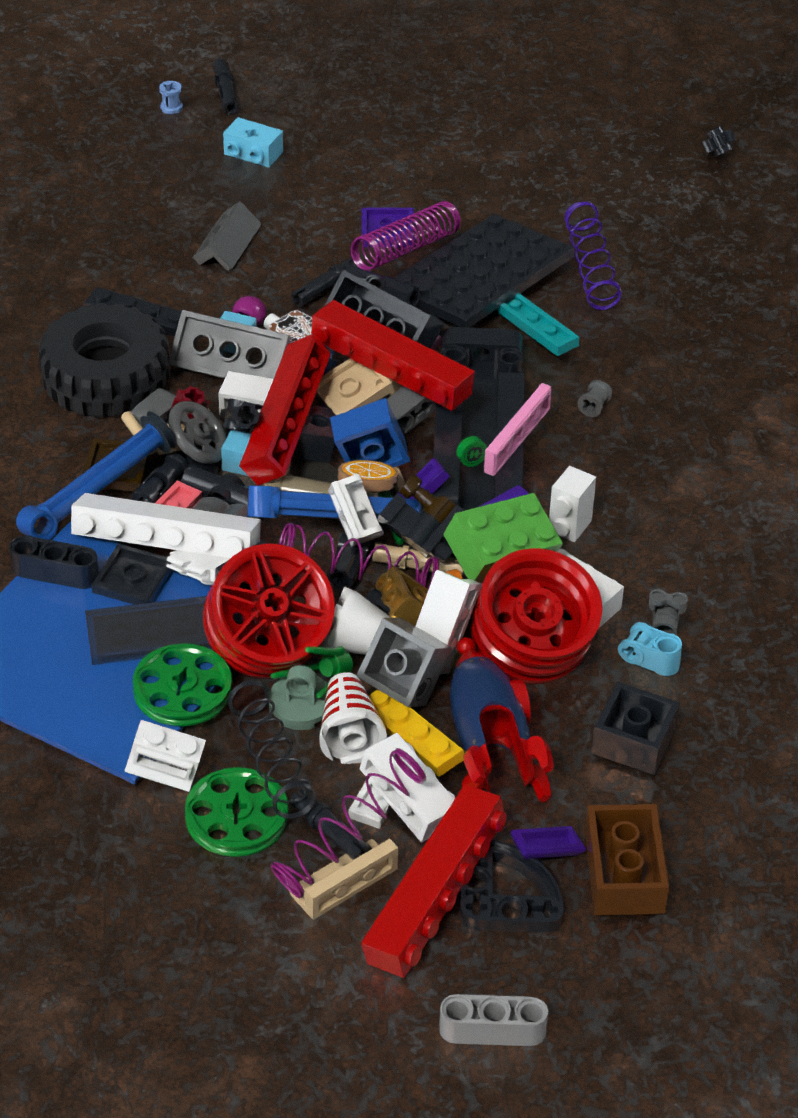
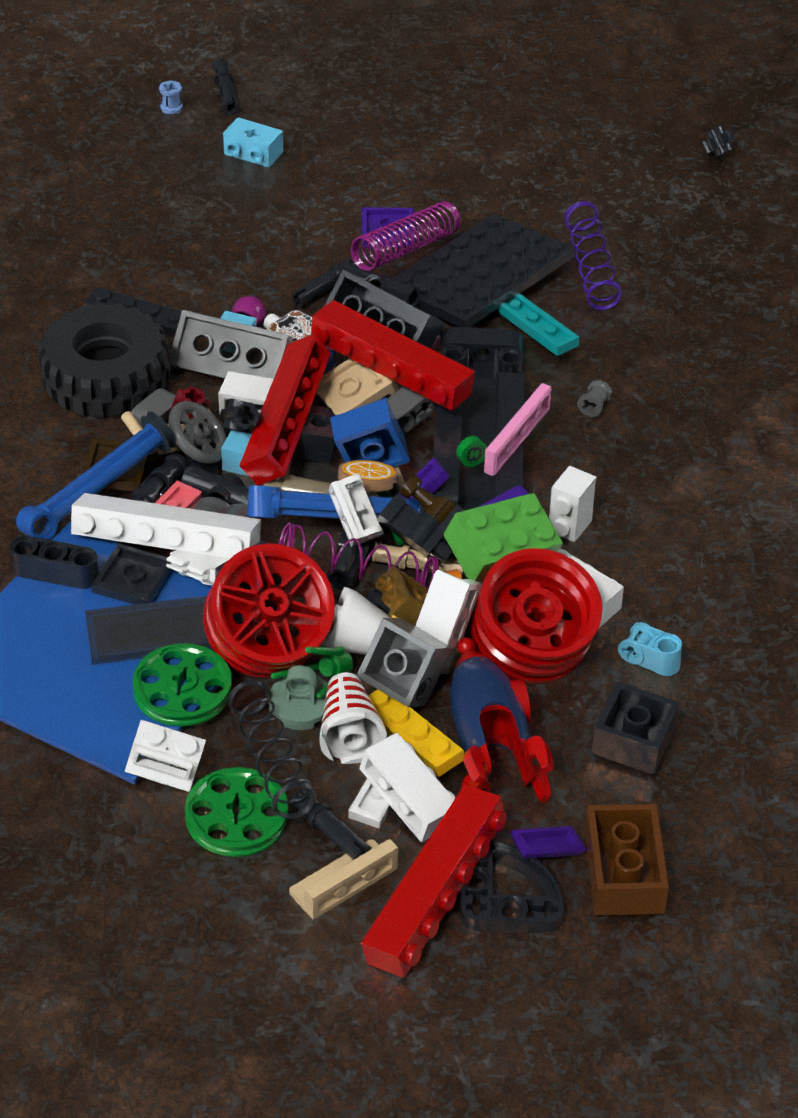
(229, 237): dark grey panel -> none
(281, 870): magenta piece -> none
(477, 1012): light grey beam -> none
(667, 609): dark grey plate -> none

